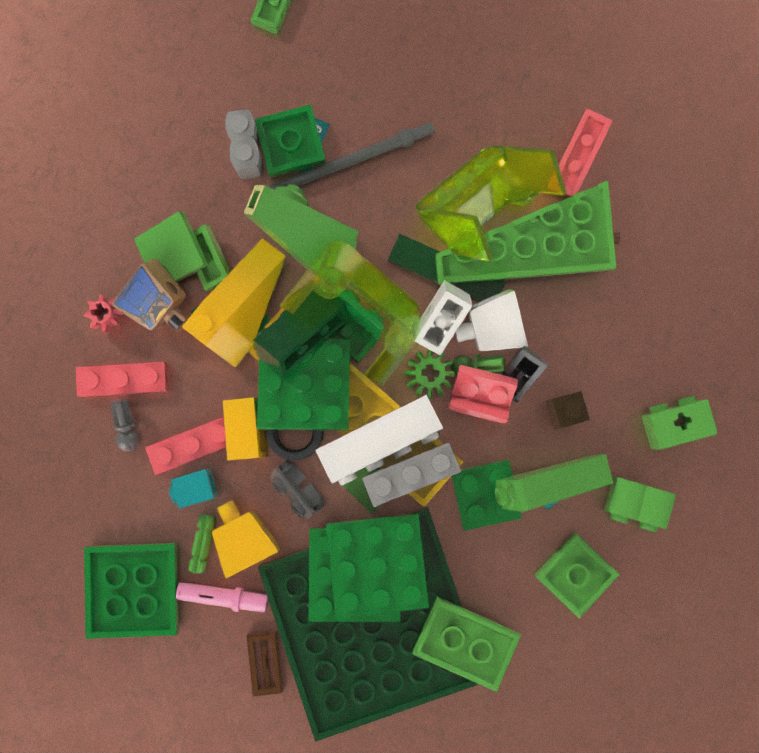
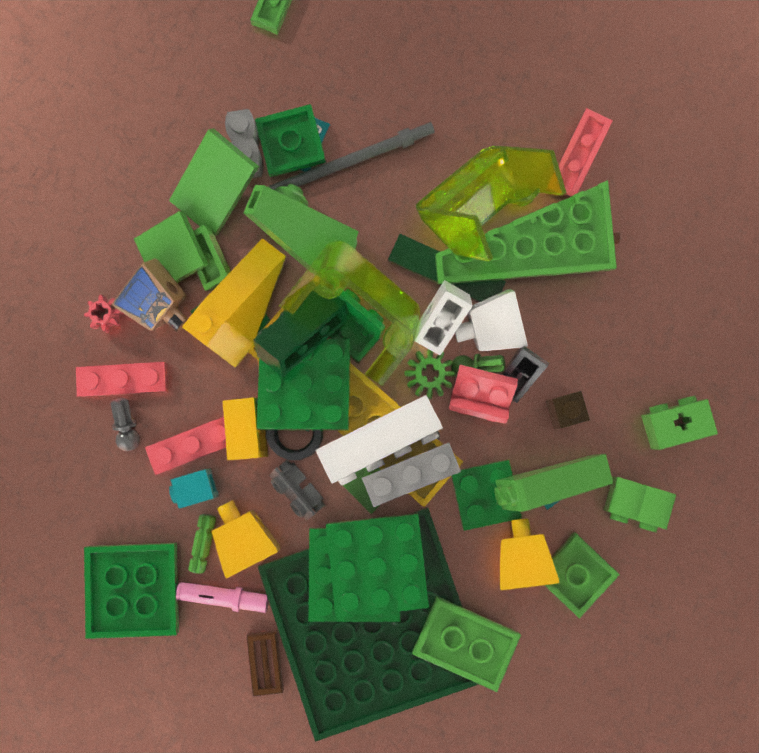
(213, 181): none -> bright green tile
(525, 559): none -> yellow torso

